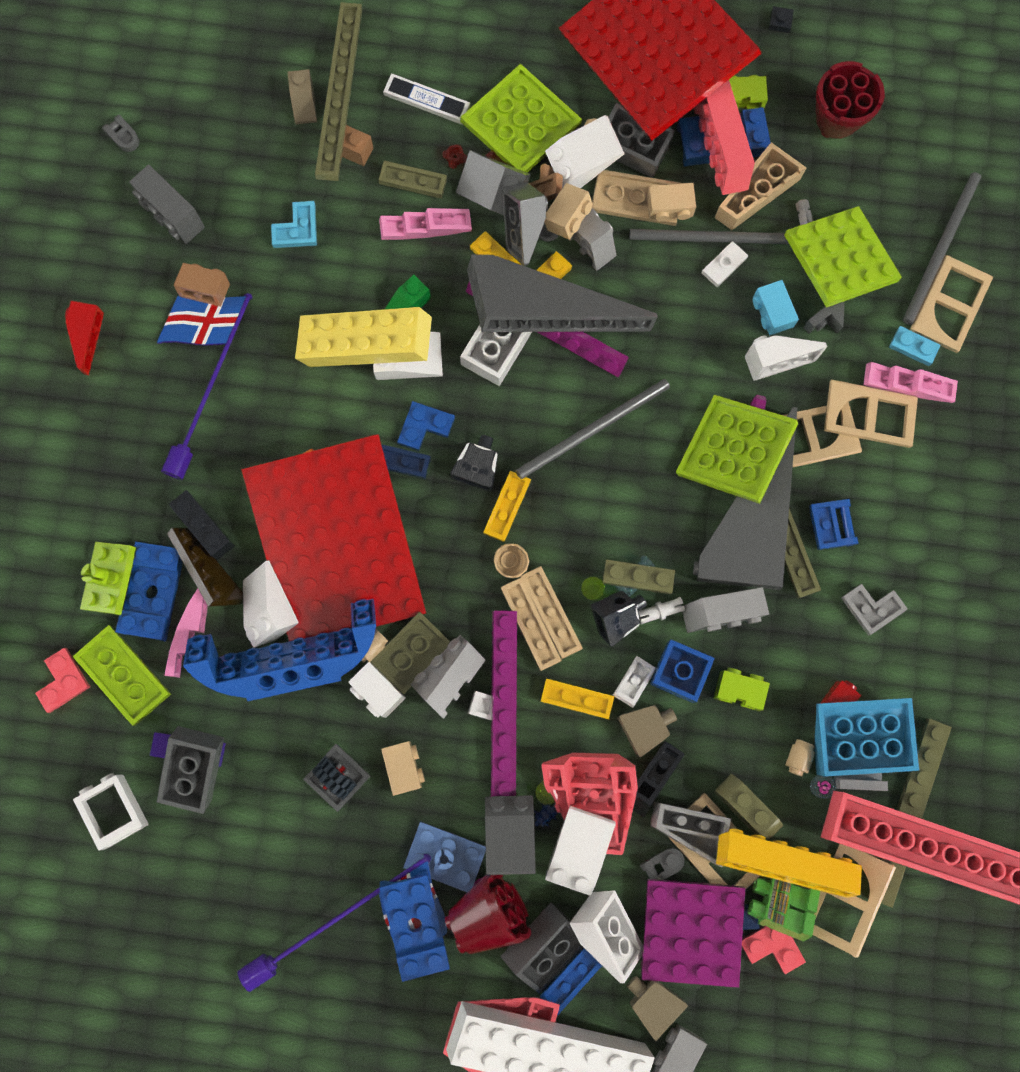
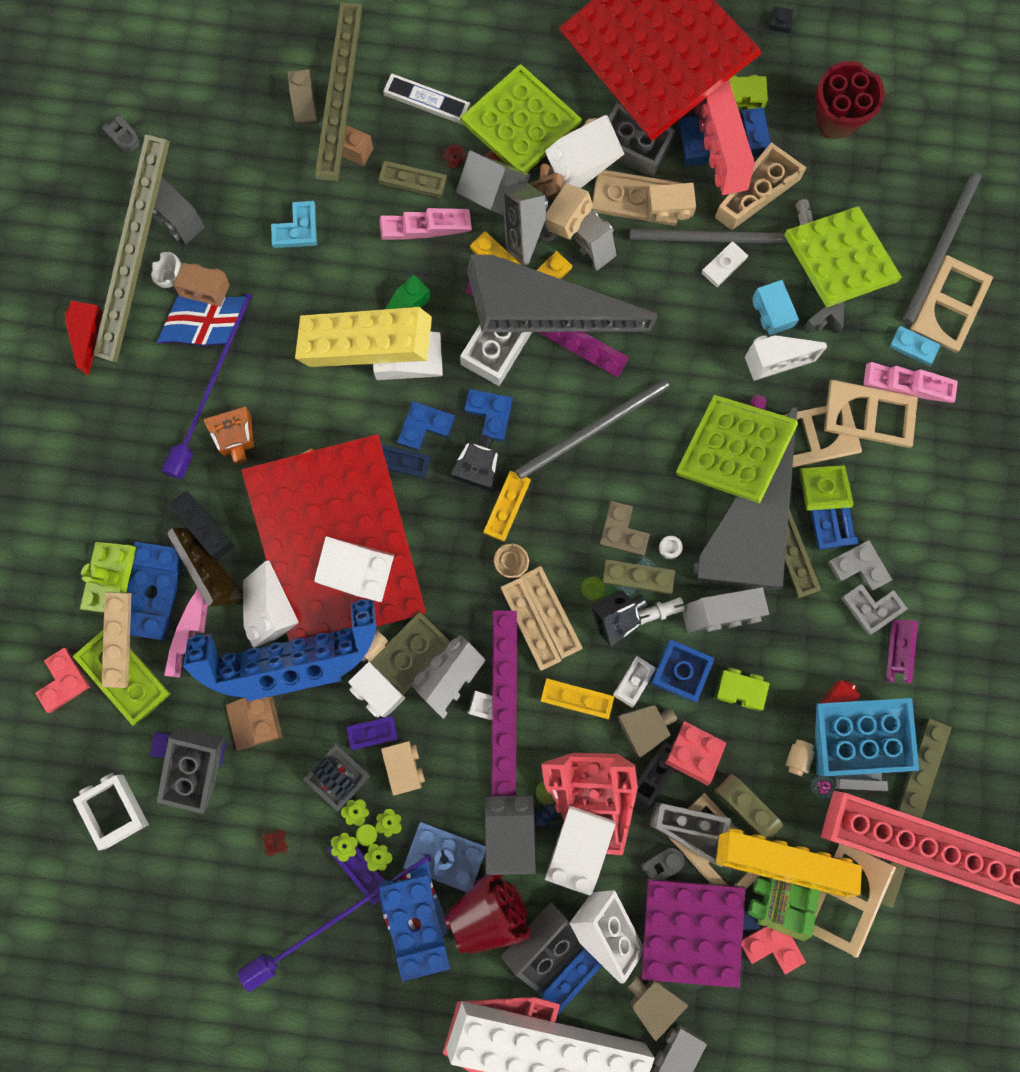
(116, 640): none -> tan plate
(131, 247): none -> olive plate
(166, 270): none -> white hair
(232, 433): none -> orange torso
(254, 722): none -> medium nougat slope
(269, 838): none -> clear red plate
(354, 568): none -> white slope
(358, 871): none -> dark purple plate
(366, 835): none -> lime plant
(372, 733): none -> dark purple plate
(495, 409): none -> blue plate
(618, 535): none -> dark tan plate
(670, 547): none -> white tile
(696, 753): none -> coral plate
(825, 487): none -> lime tile
(861, 560): none -> light grey plate
(902, 649): none -> magenta hinge

